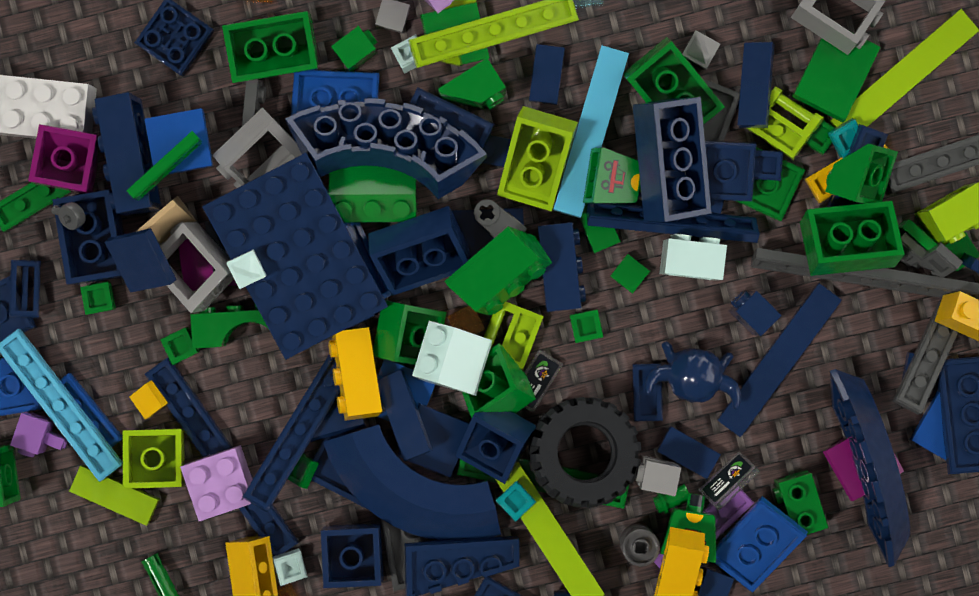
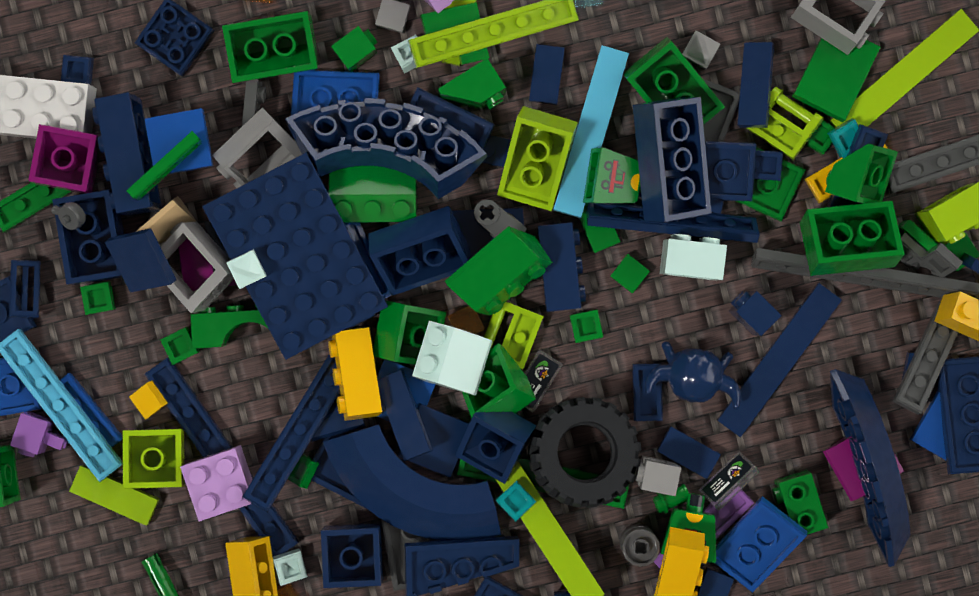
(77, 69): none -> dark blue tile

